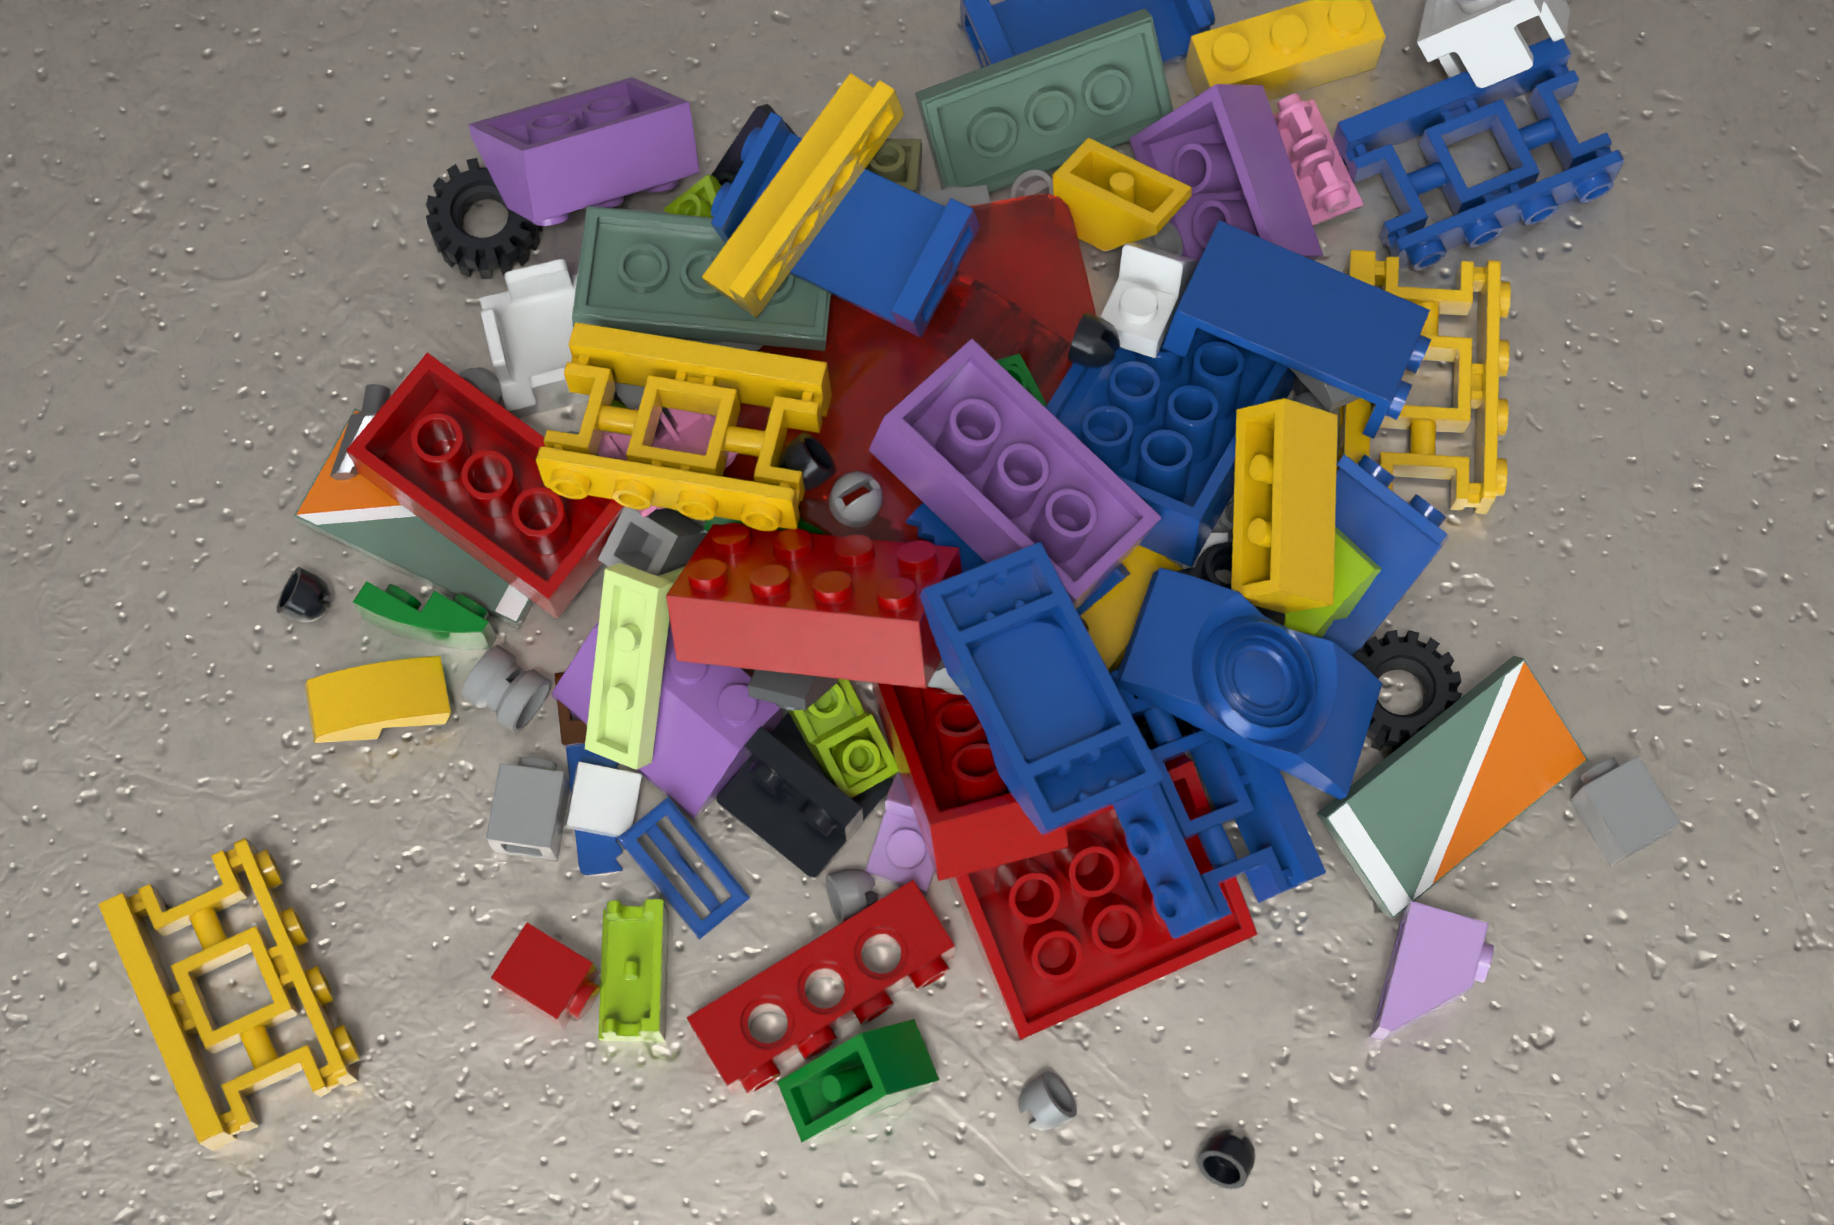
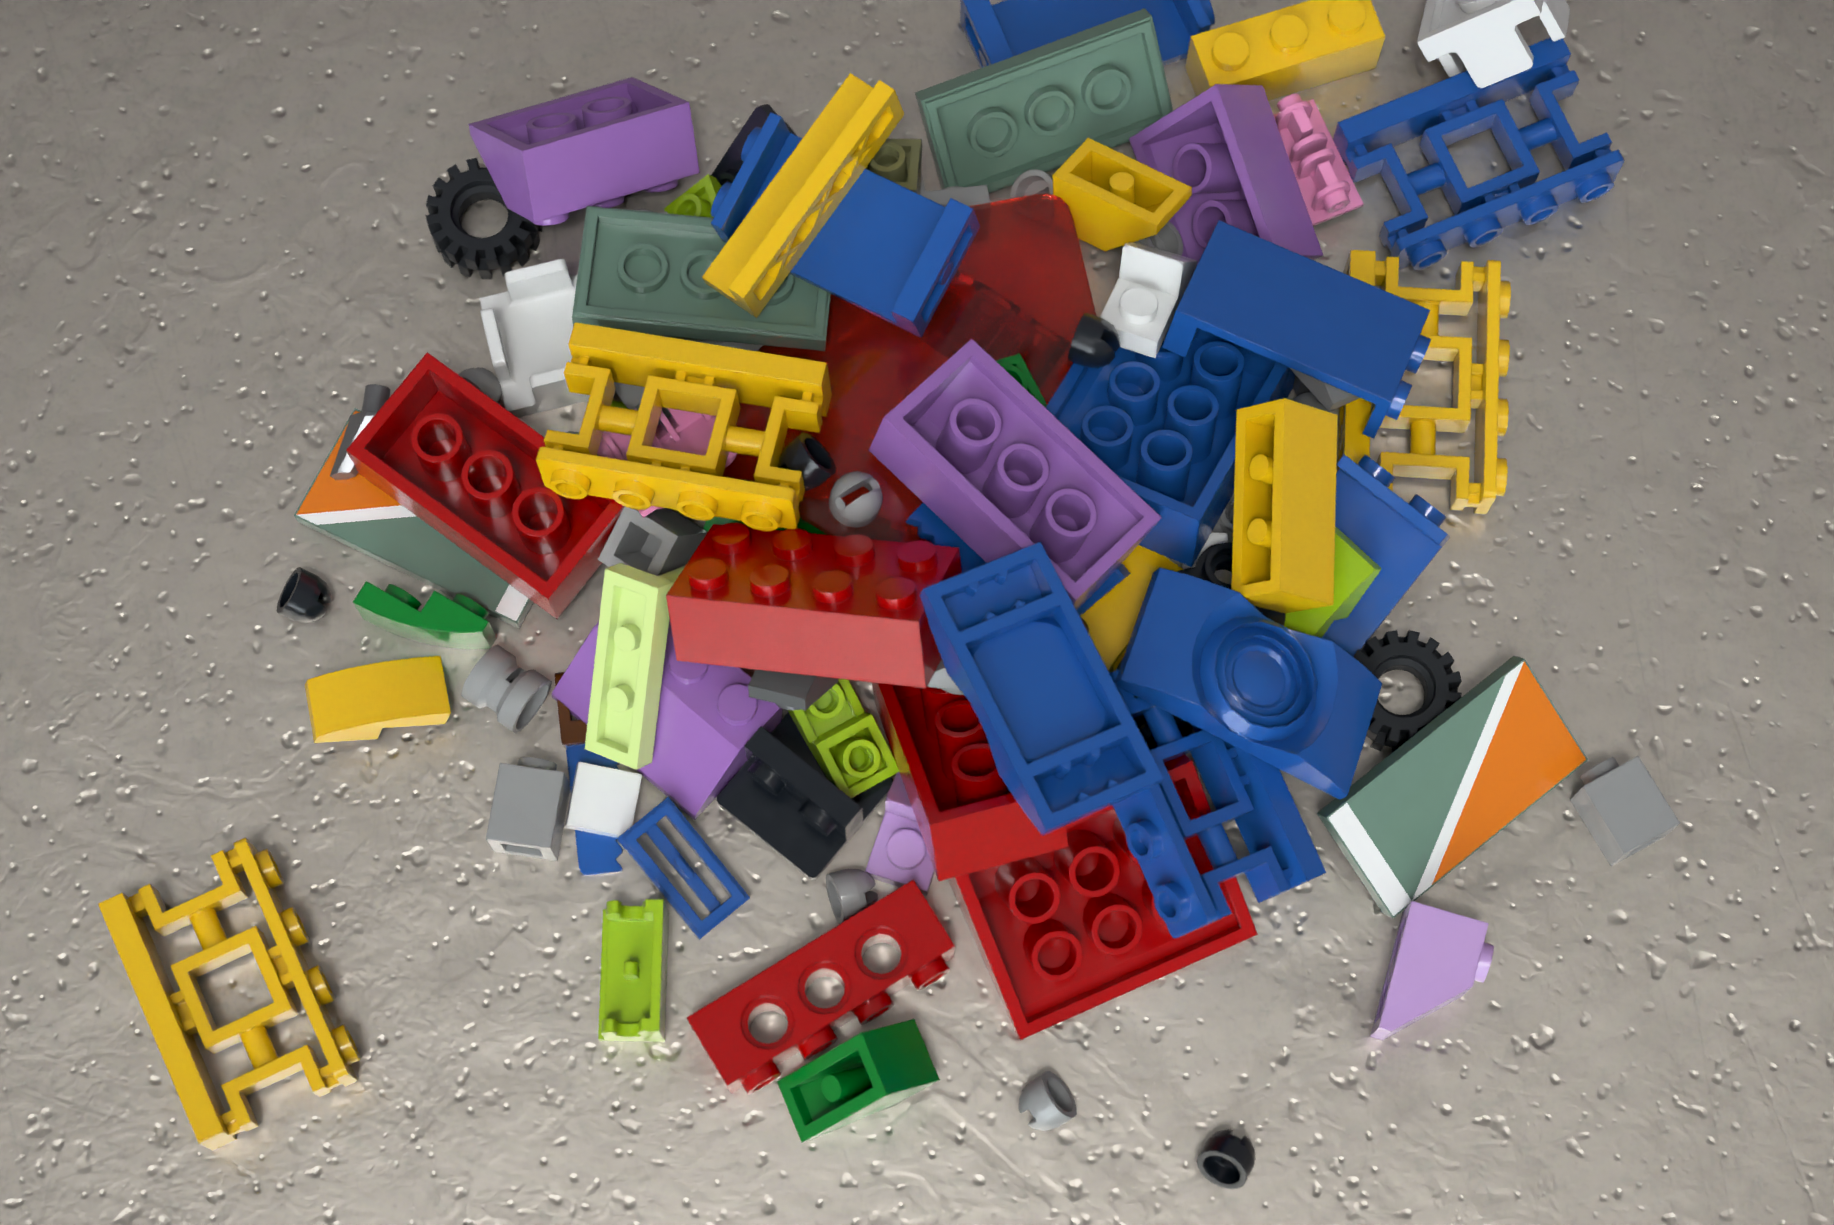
(547, 976): red brick -> none

